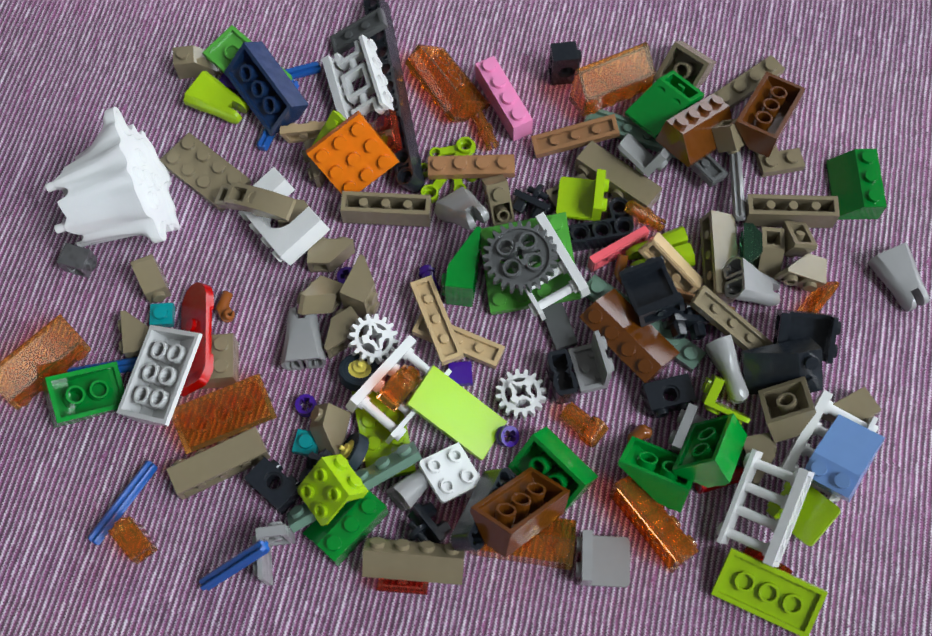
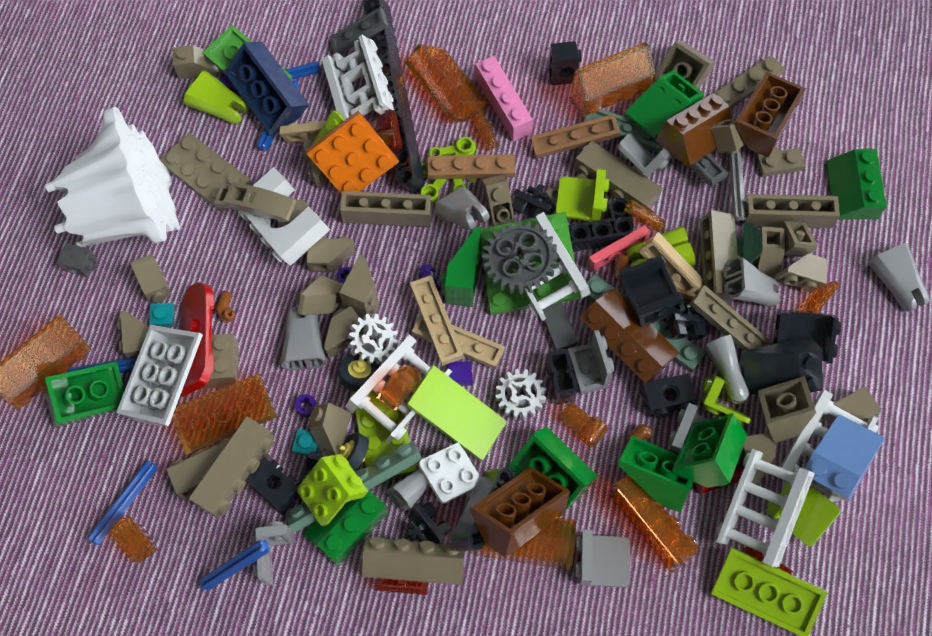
(232, 468): none -> dark tan brick
(514, 436): dark purple bush -> none

